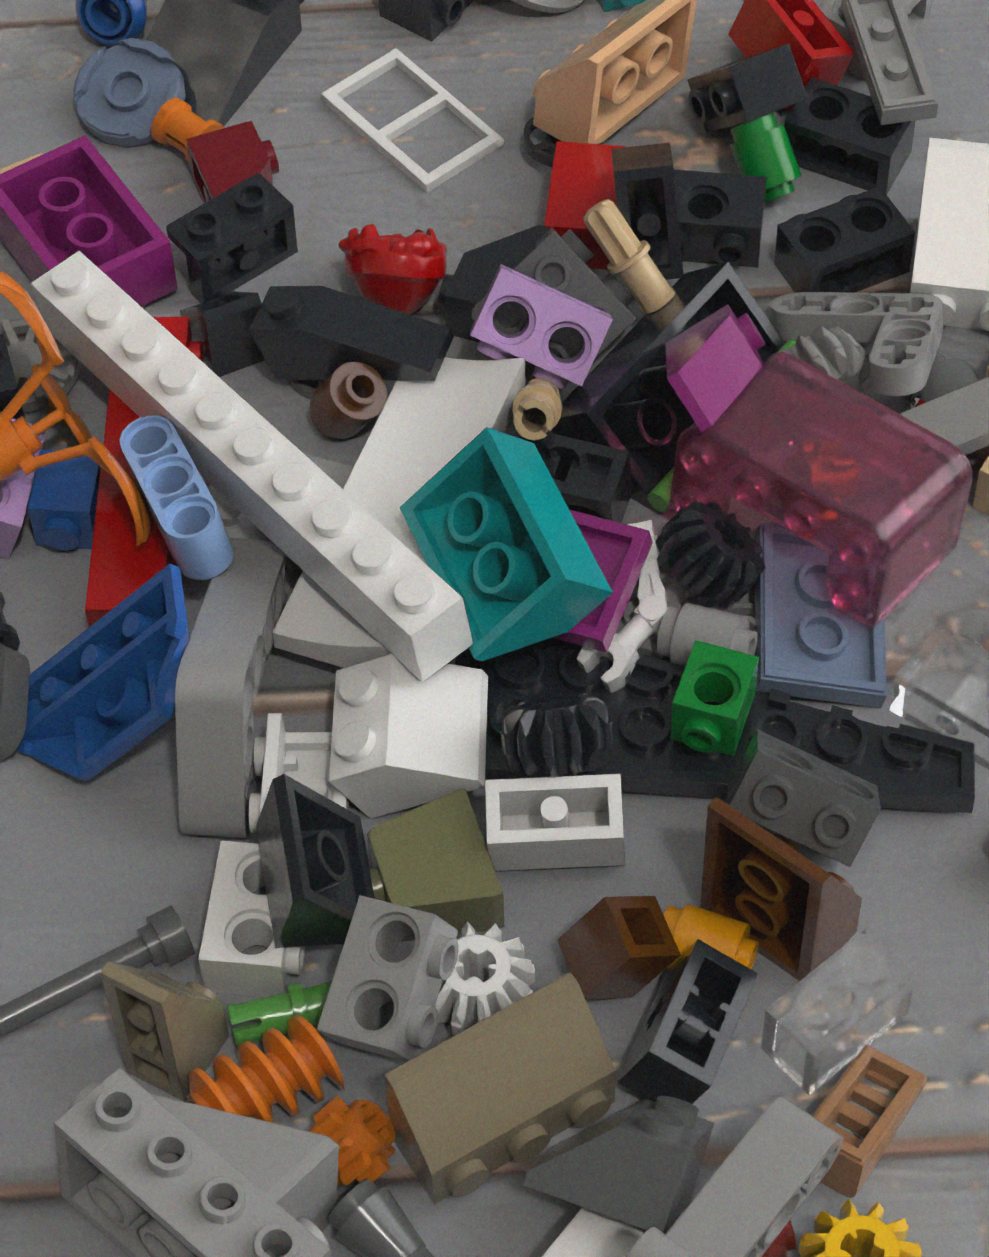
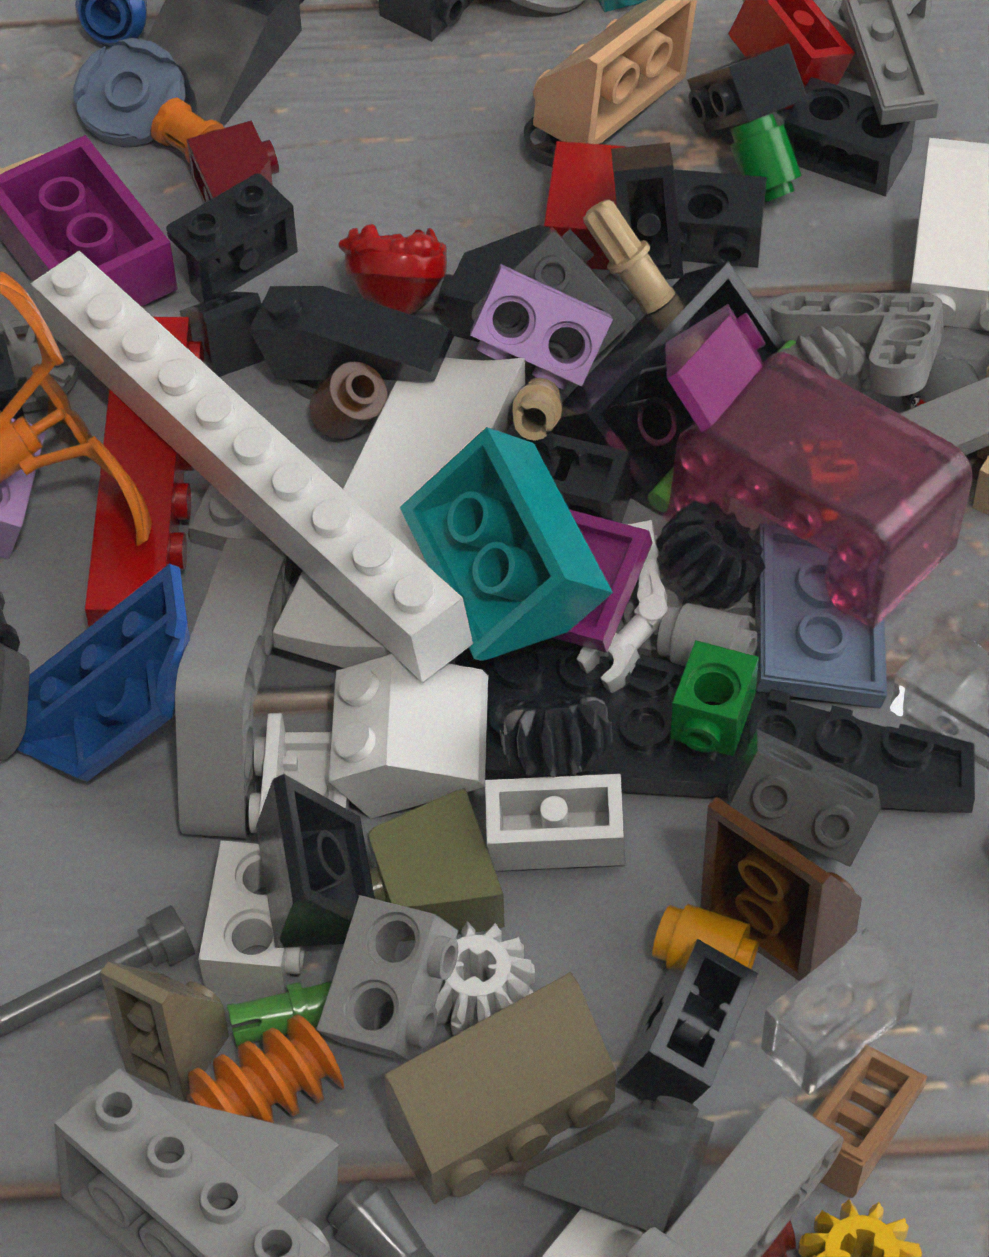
(64, 503): blue brick -> none
(177, 497): light blue beam -> none
(362, 1137): orange gear -> none
(382, 138): white window -> none
(619, 947): reddish brown brick -> none
(845, 245): black brick -> none

